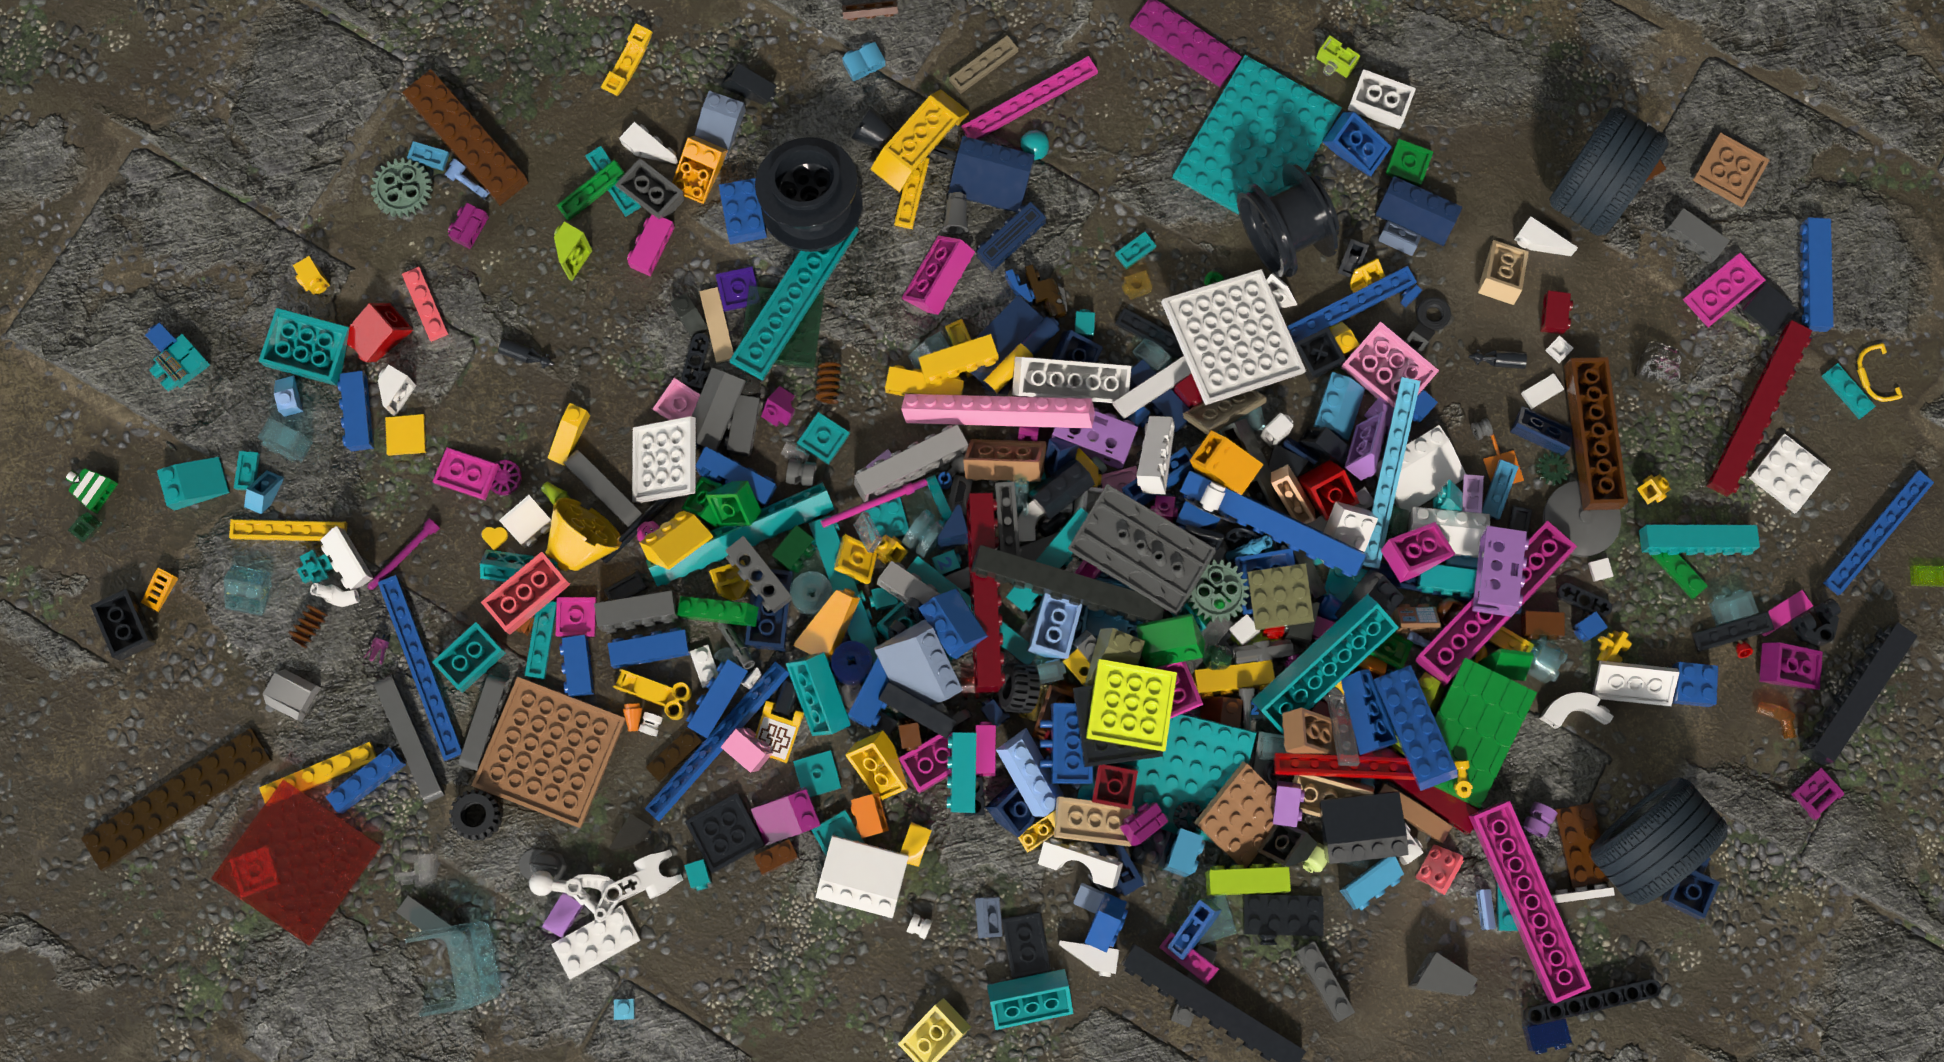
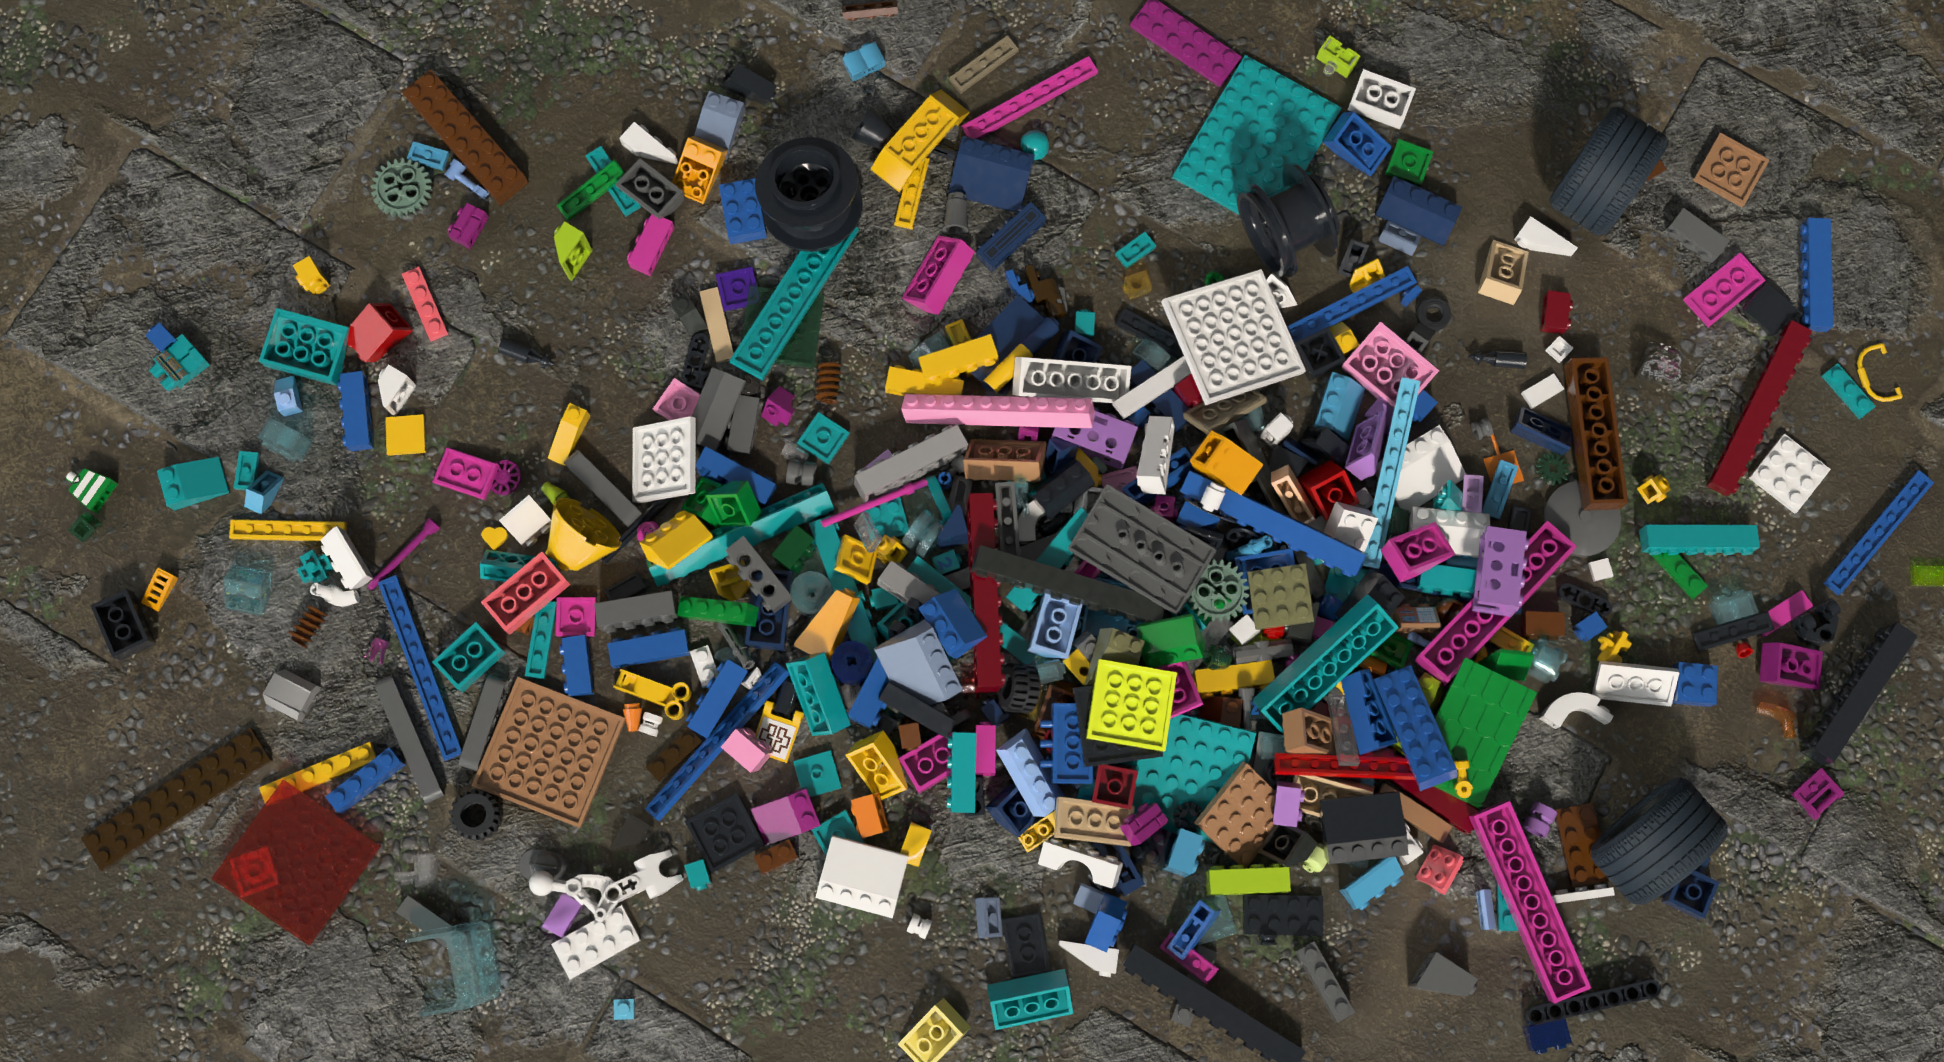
(628, 61): yellow slope -> none

